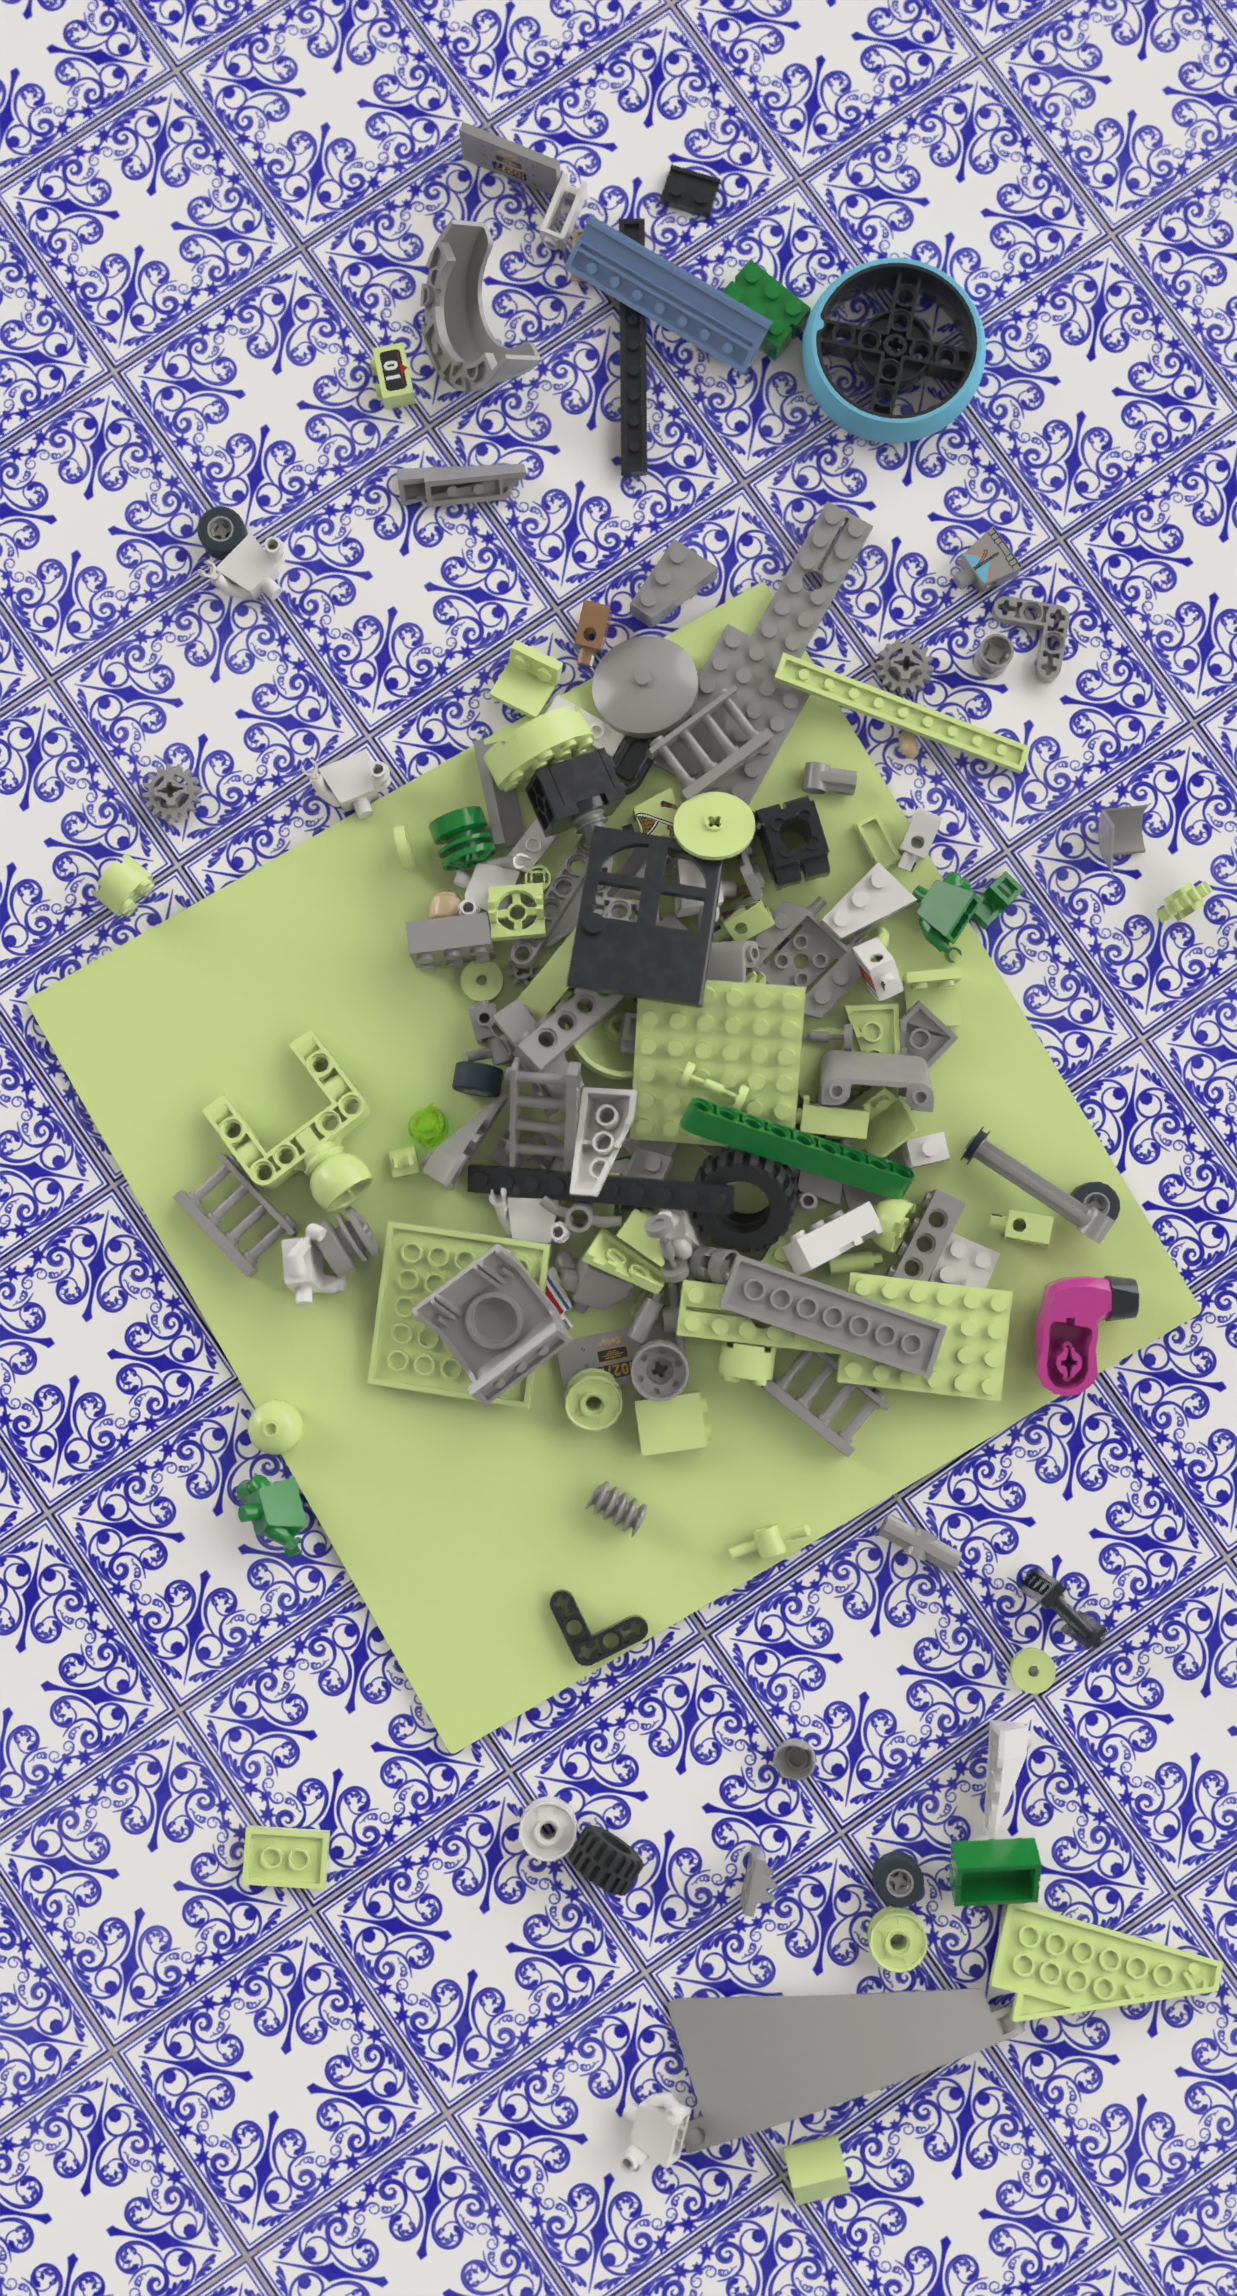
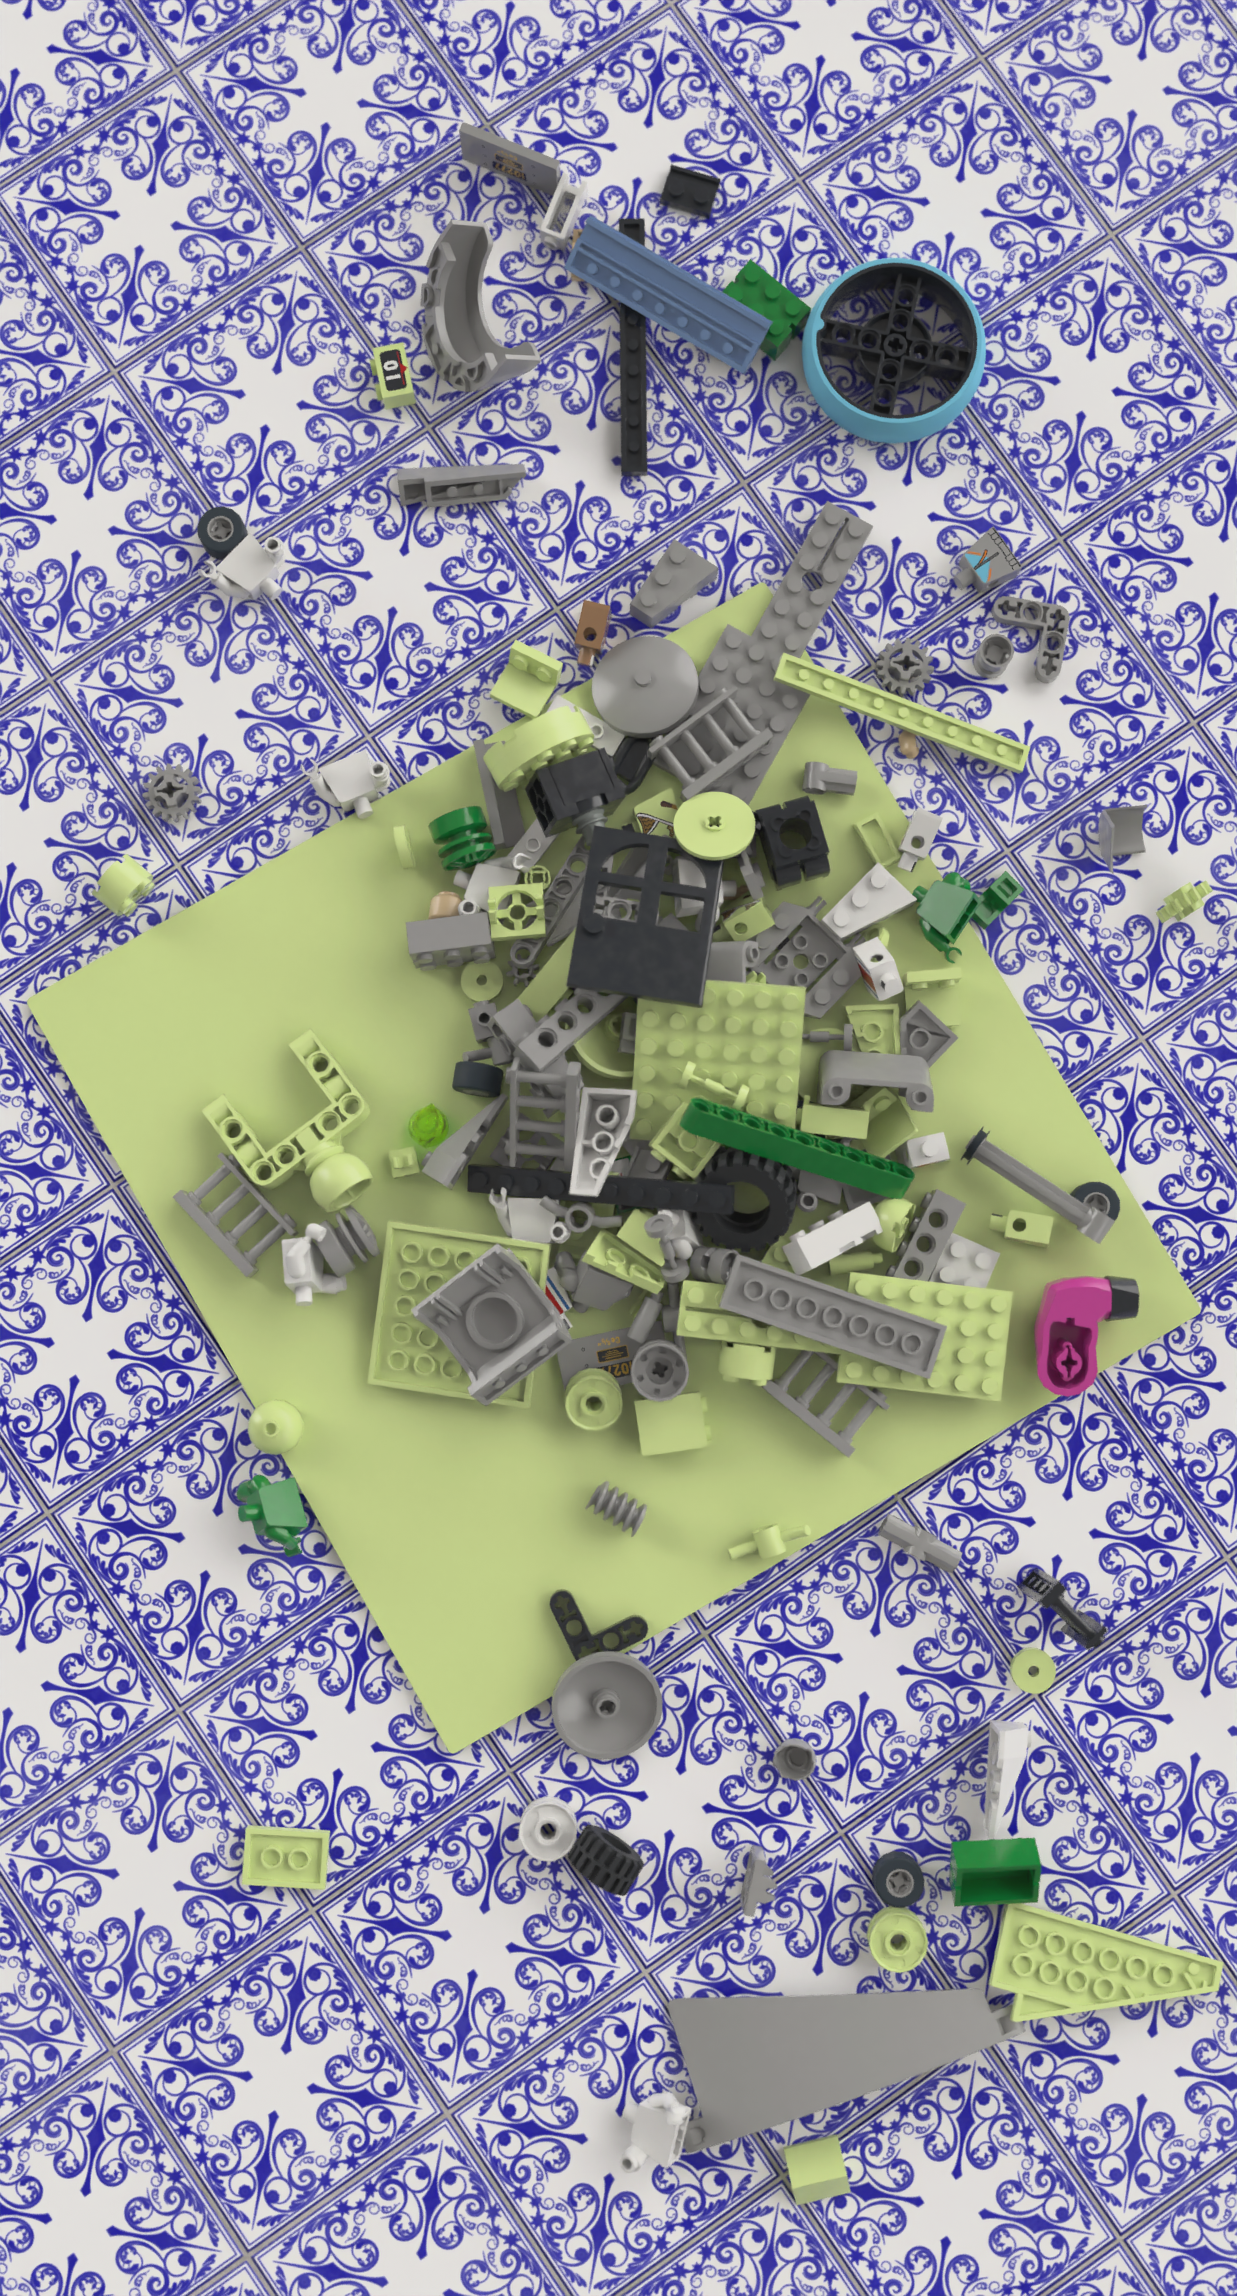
(606, 1705): none -> light grey dish
(680, 1148): none -> yellowish green plate

